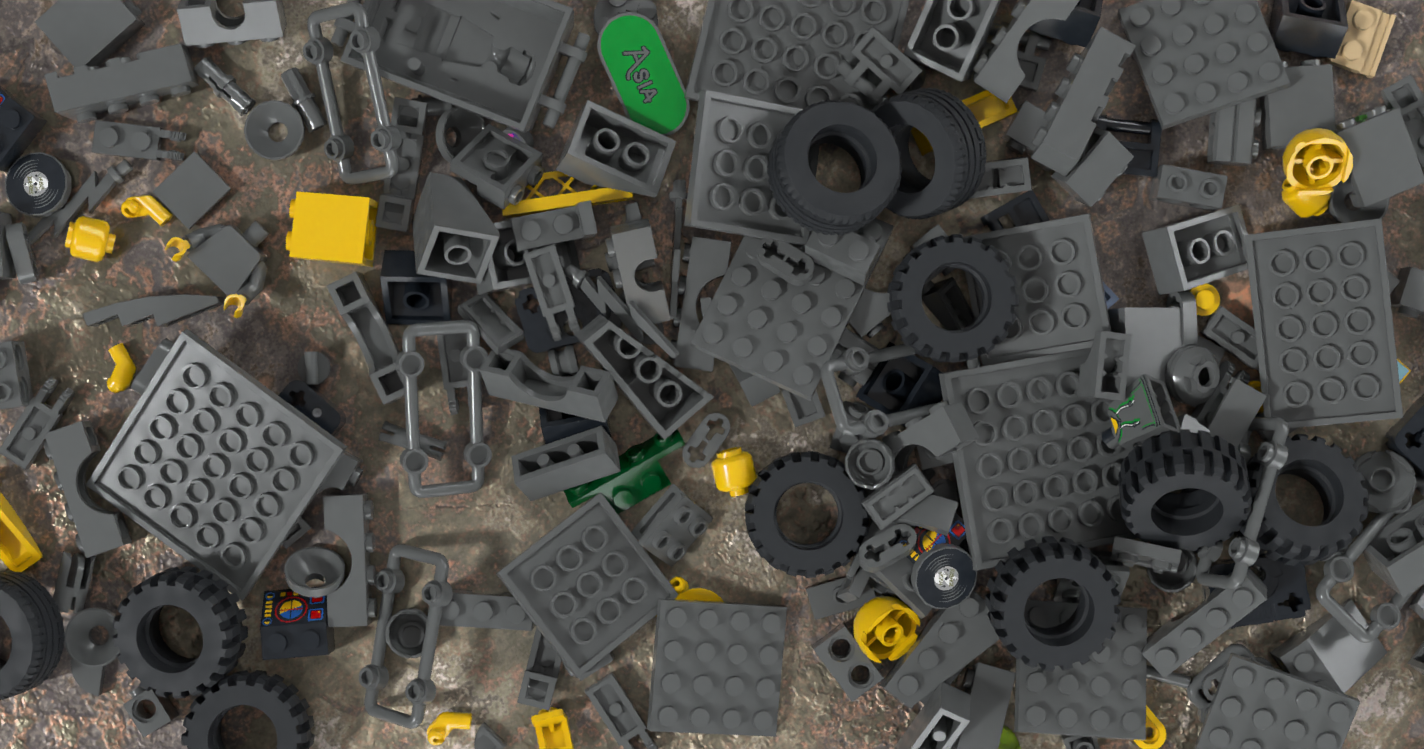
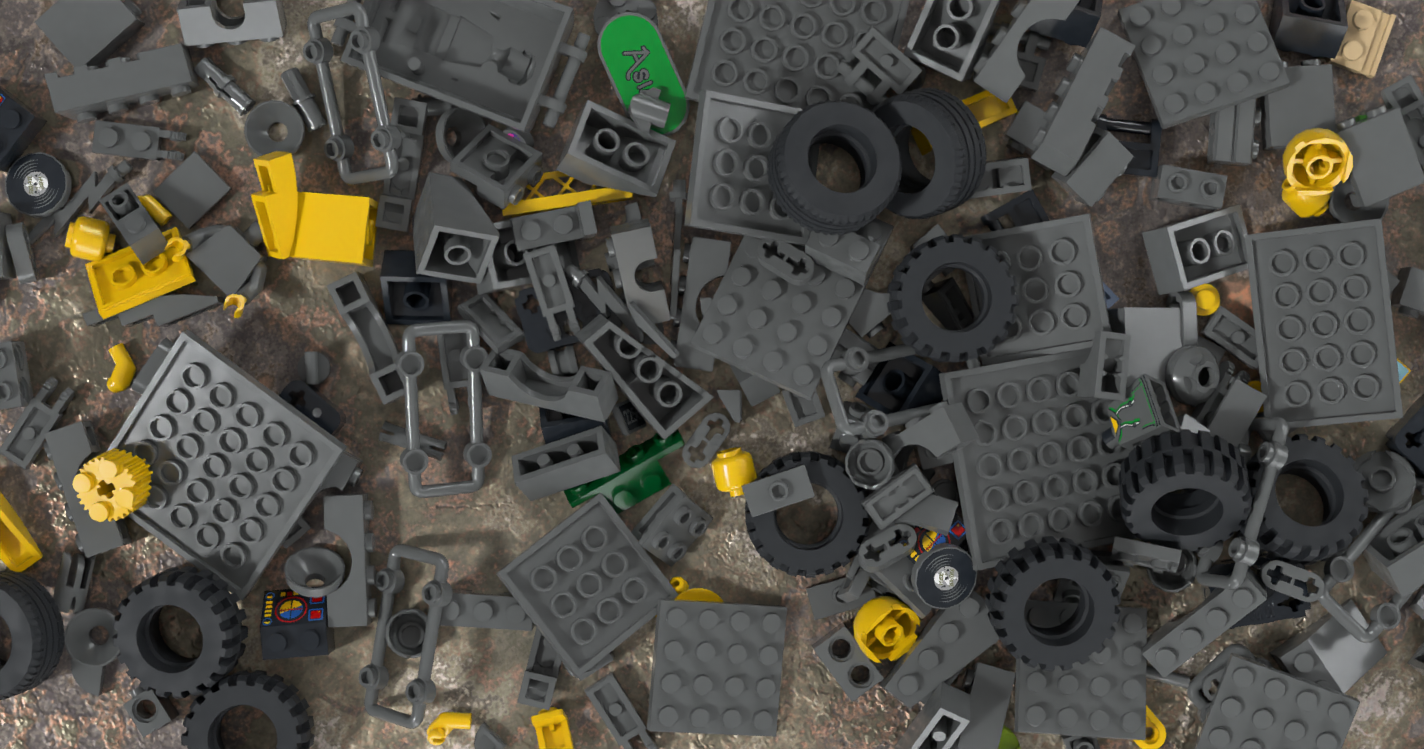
(113, 485): none -> yellow brick
(124, 282): none -> yellow tile
(134, 223): none -> dark grey slope
(276, 202): none -> yellow slope
(628, 417): none -> slope
(648, 110): none -> dark grey piece
(733, 402): none -> dark grey slope
(778, 490): none -> dark grey plate
(1294, 573): none -> dark grey beam

